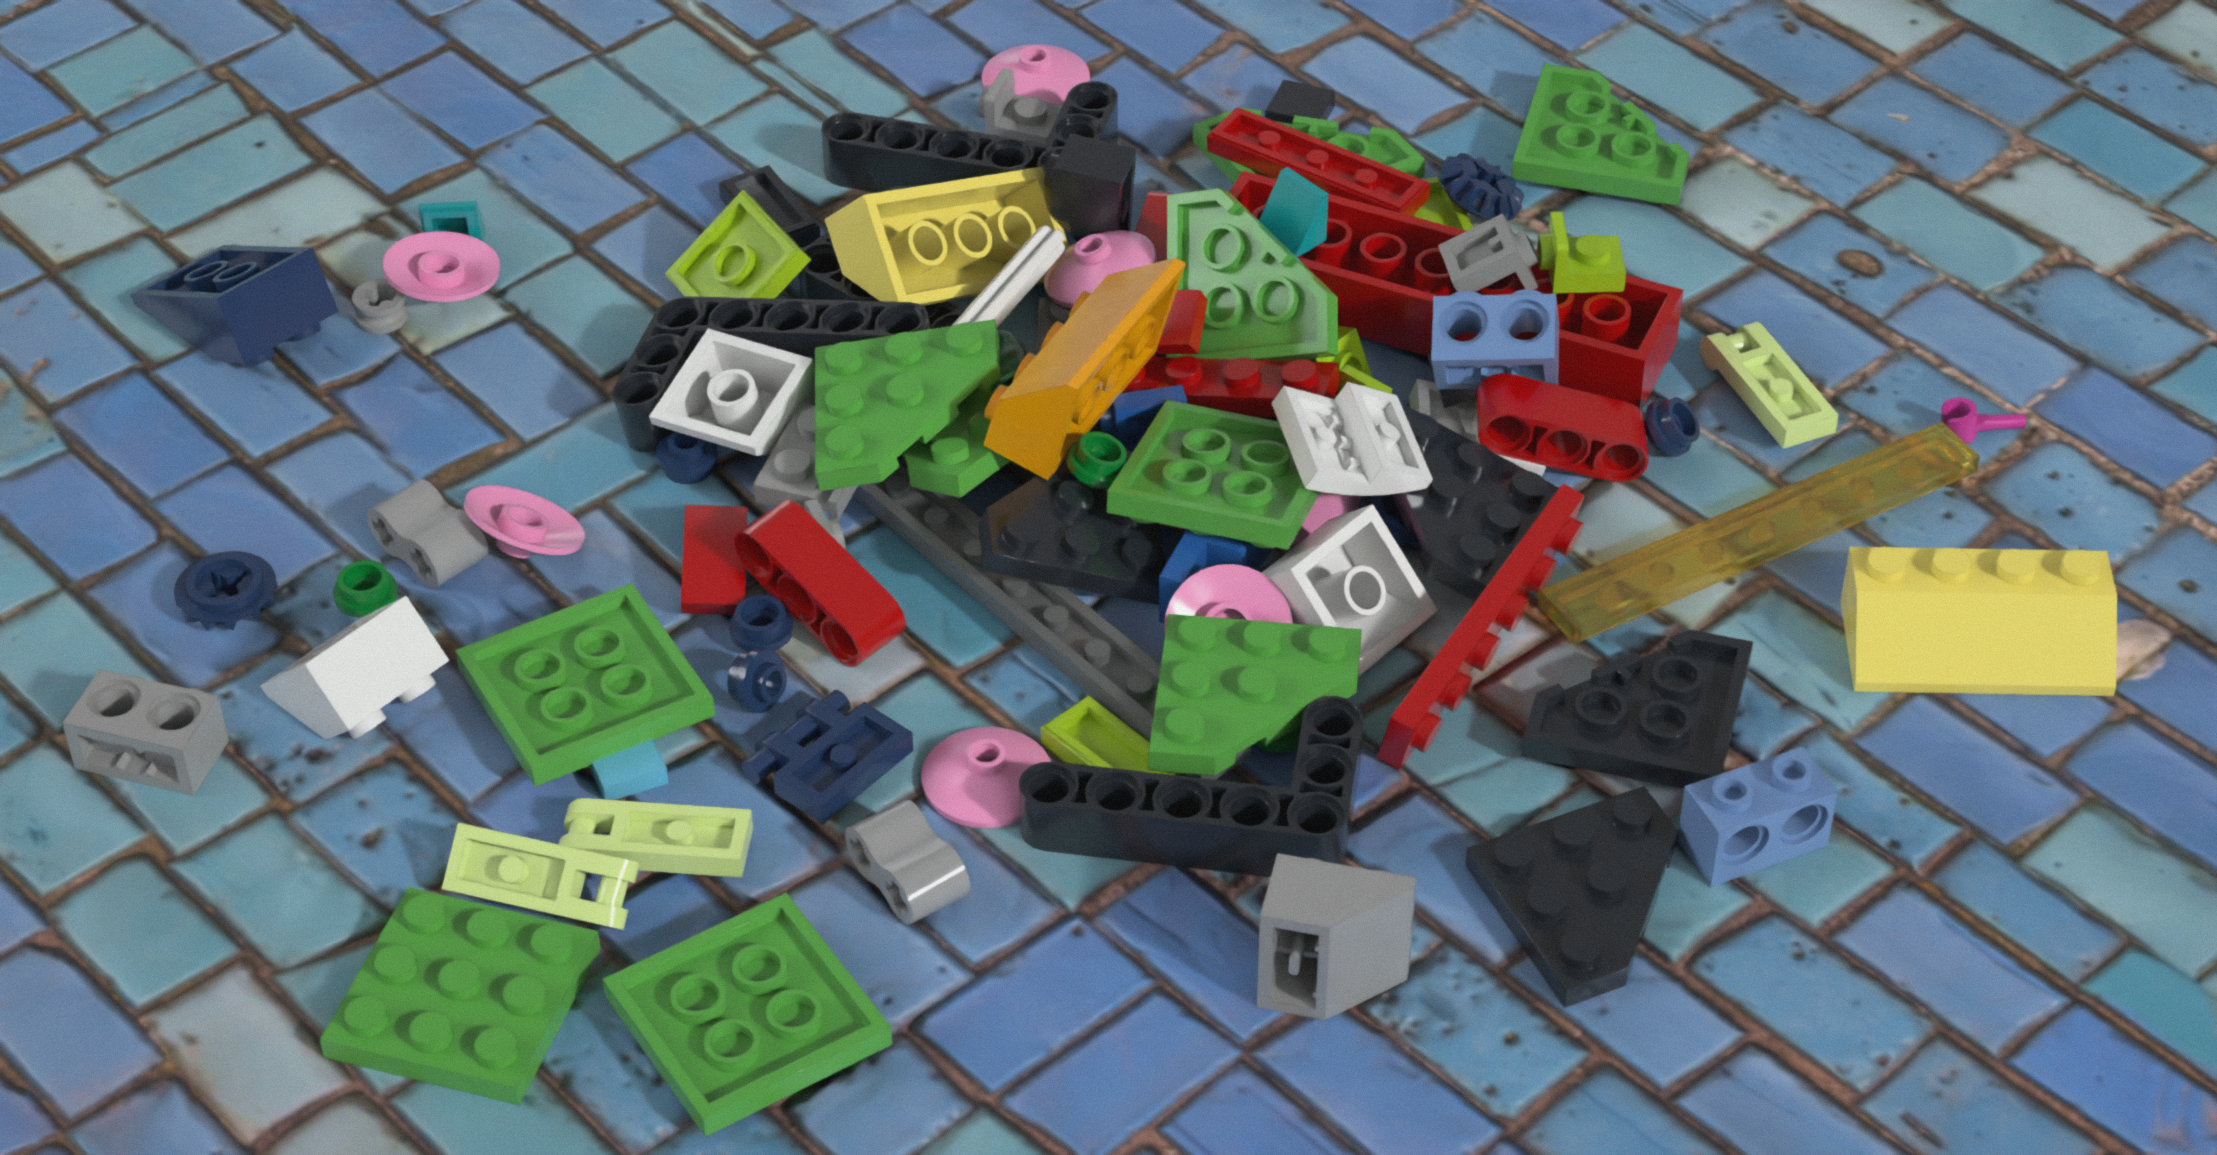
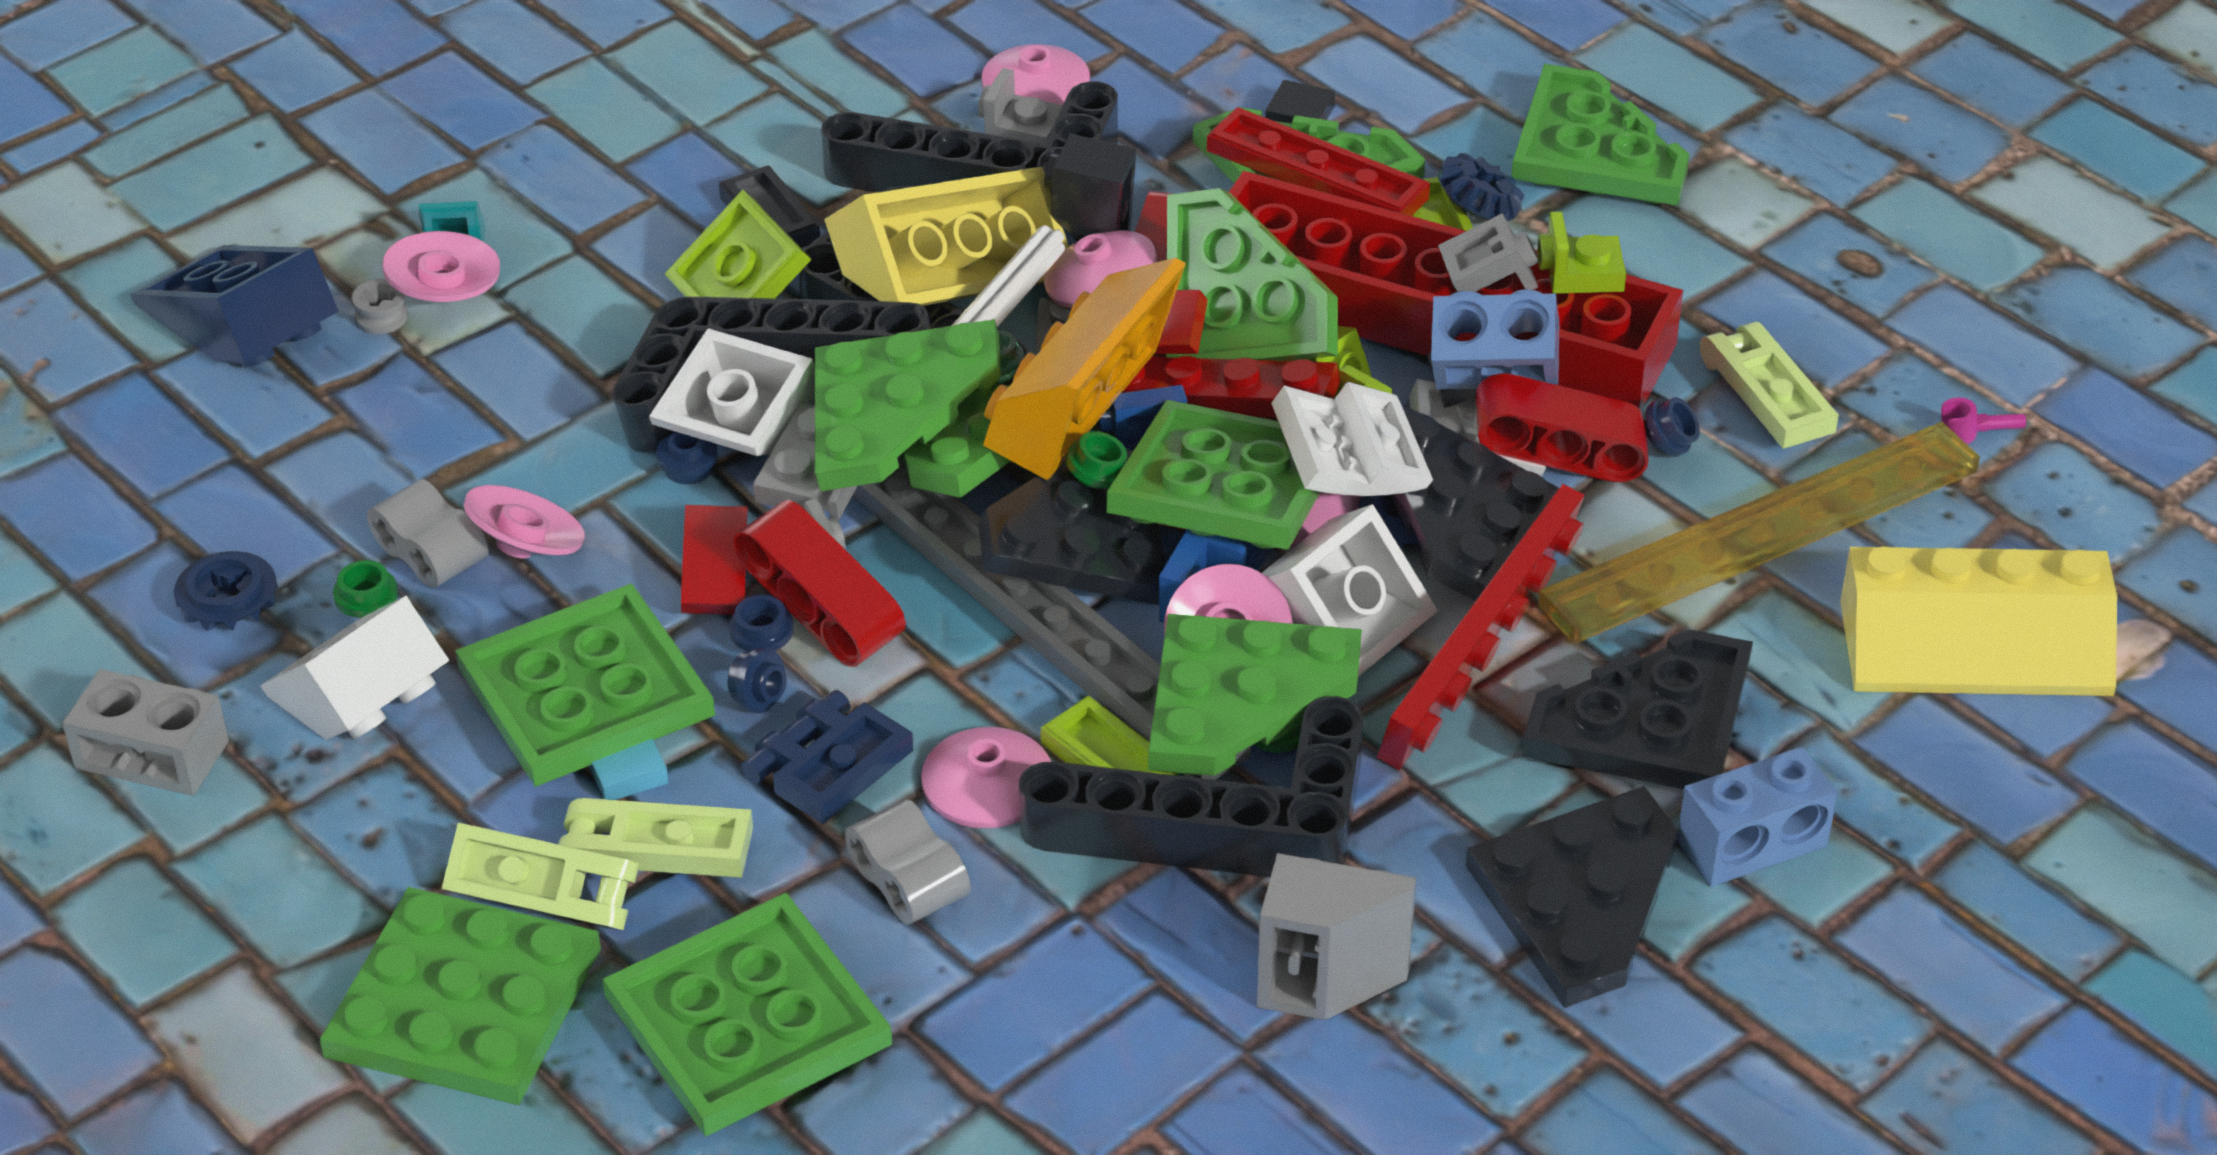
(1296, 212): teal slope -> none

